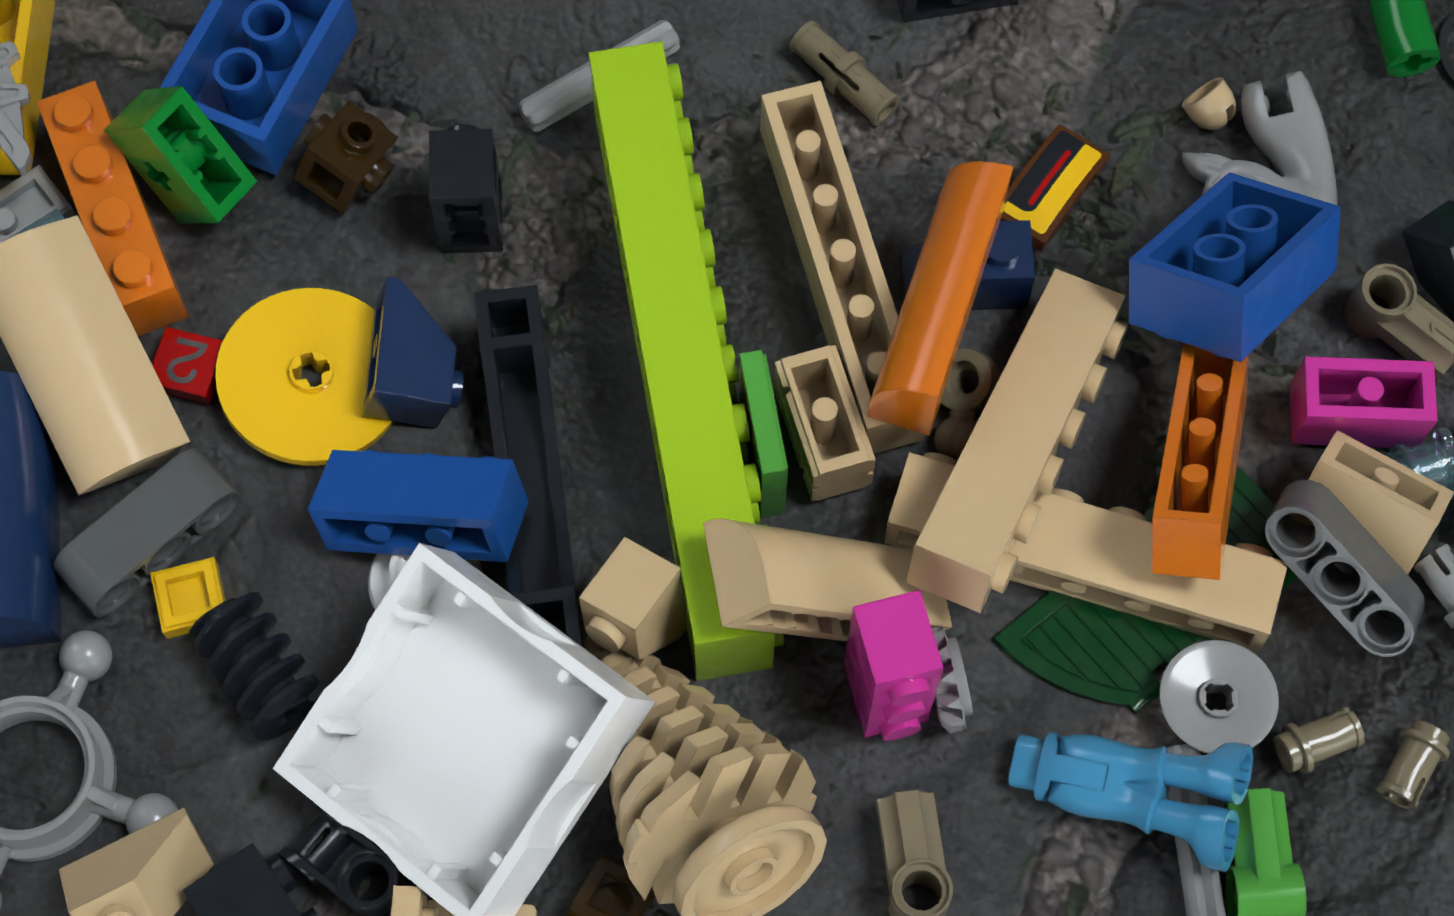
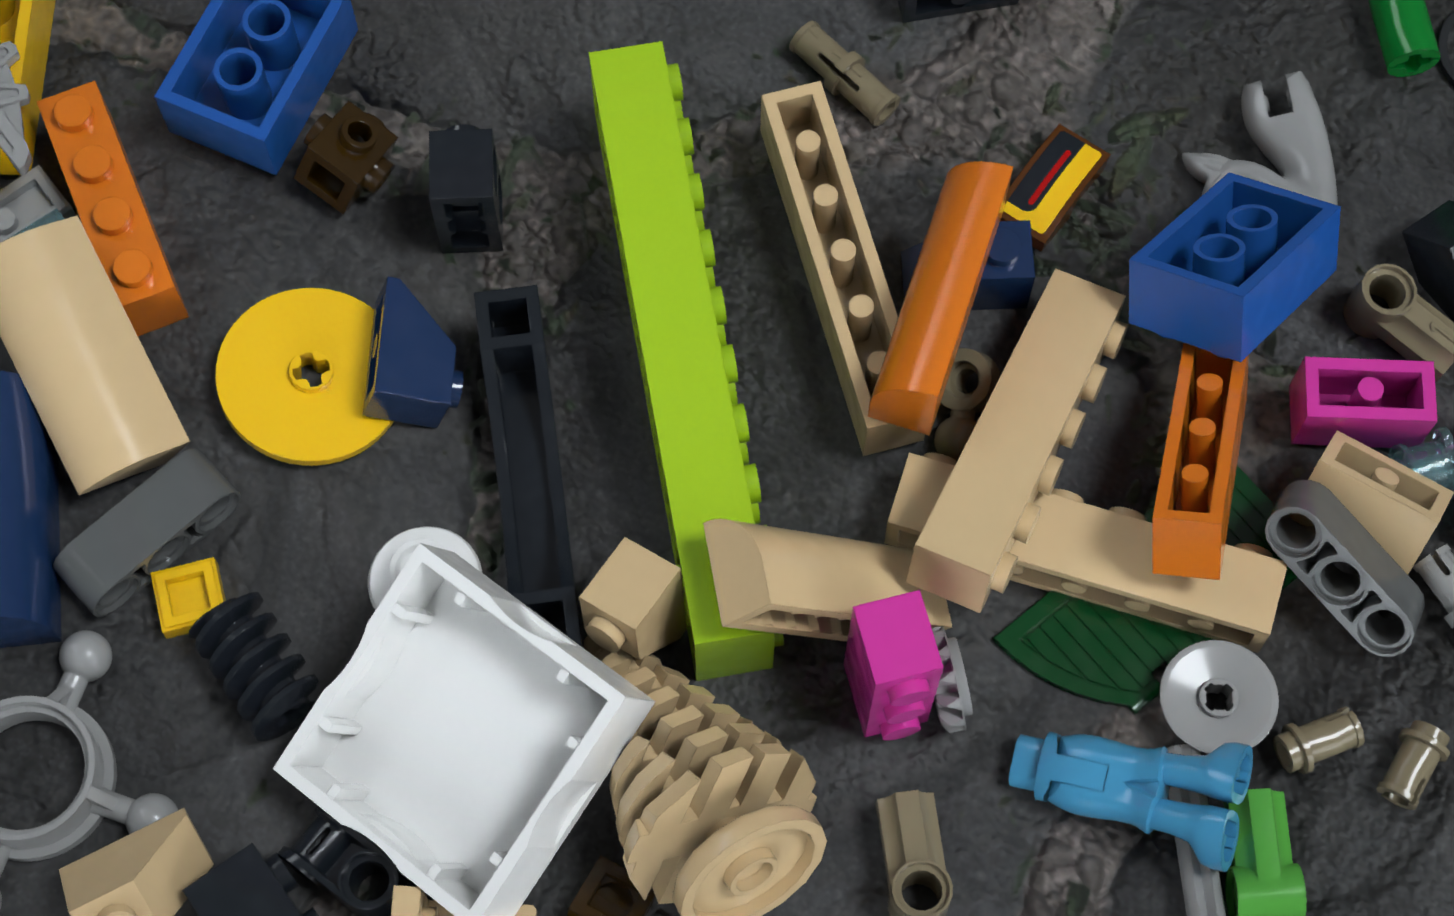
(180, 155): green brick -> none
(187, 365): red tile -> none
(399, 500): blue brick -> none
(575, 87): light grey axle -> none
(766, 441): bright green tile -> none
(823, 422): tan brick -> none
(1211, 105): tan hinge -> none

